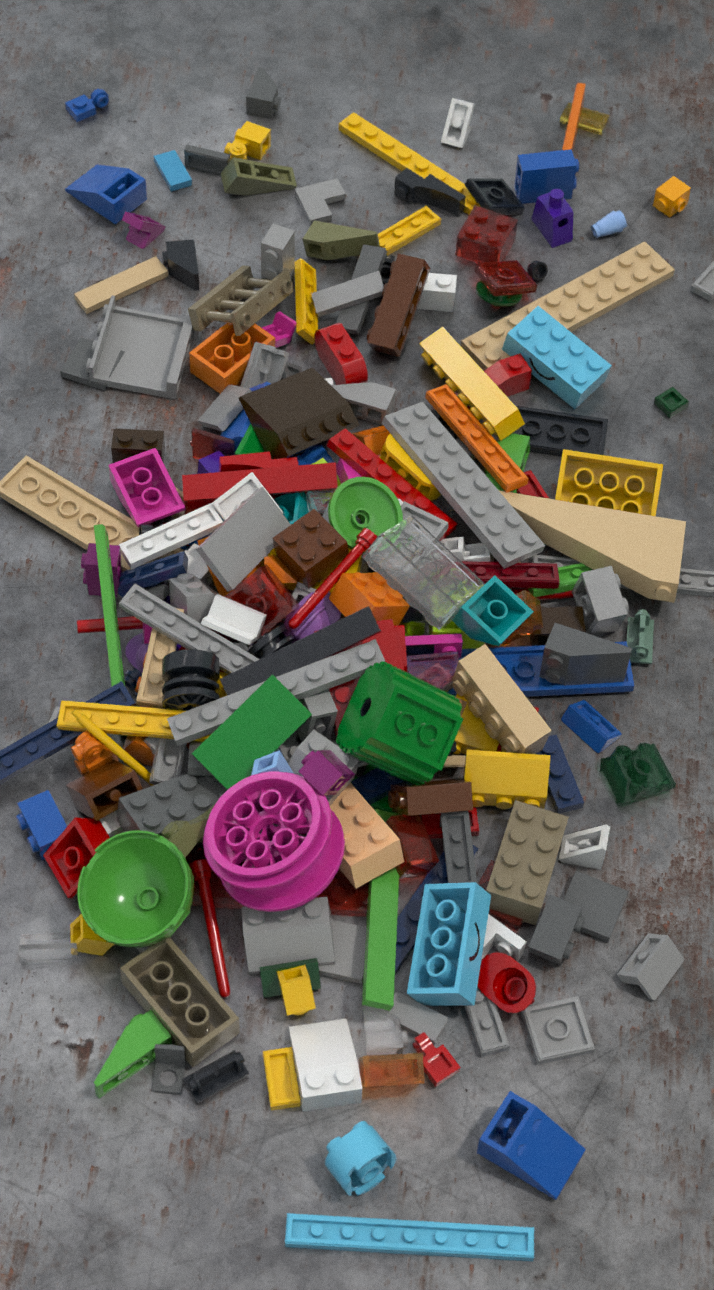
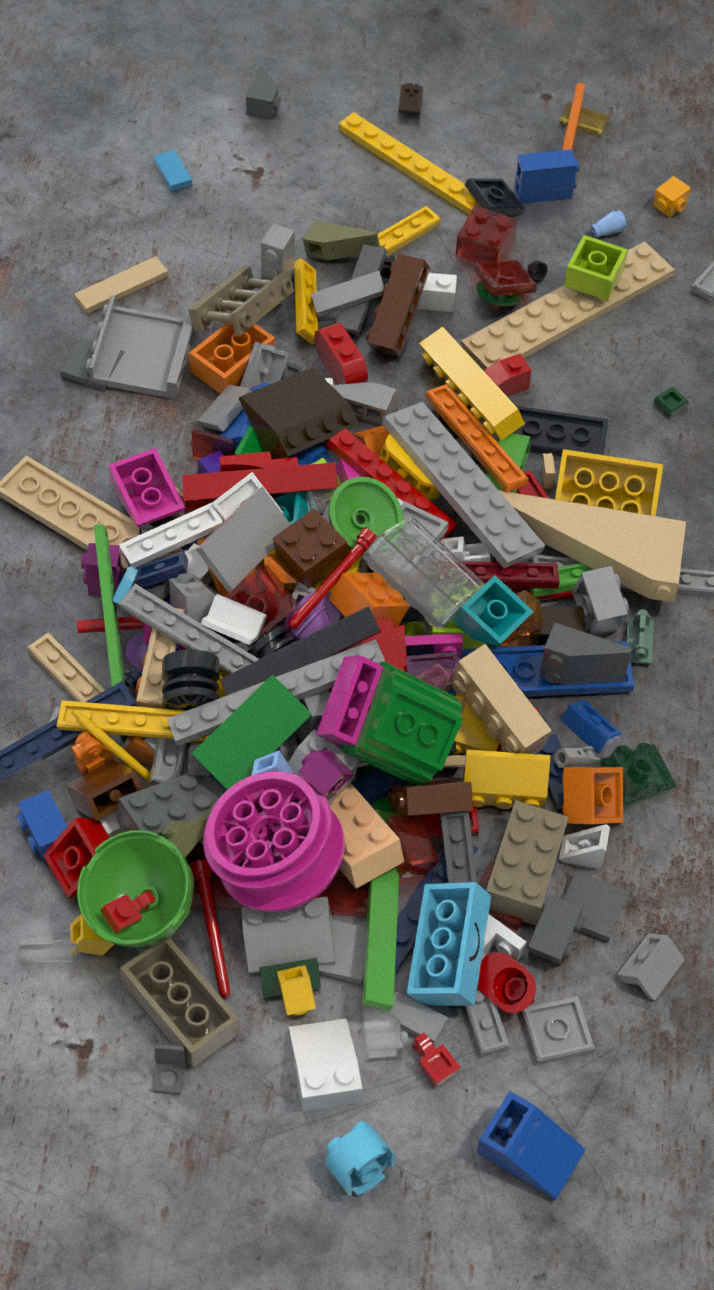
(64, 669): none -> tan tile
(82, 107): blue plate -> none
(110, 191): blue slope -> none
(125, 584): none -> medium azure tile
(125, 913): none -> red plate
(132, 1051): bright green slope -> none
(133, 442): dark brown brick -> none
(142, 229): magenta slope -> none
(182, 262): black slope -> none
(205, 159): dark grey tile -> none
(216, 1076): black hinge -> none
(249, 141): yellow brick -> none
(254, 177): olive slope -> none
(281, 329): dark pink bracket -> none
(281, 1078): yellow tile -> none
(315, 198): light grey tile -> none
(349, 700): none -> dark pink brick
(391, 1070): clear orange brick -> none
(409, 1237): medium azure tile -> none
(410, 98): none -> dark brown bracket
(428, 191): black slope -> none
(457, 123): white slope -> none
(548, 471): none -> tan tile
(554, 218): dark purple torso -> none
(557, 357): medium azure brick -> none
(576, 757): none -> light grey bar
(593, 795): none -> orange slope
(595, 267): none -> lime brick

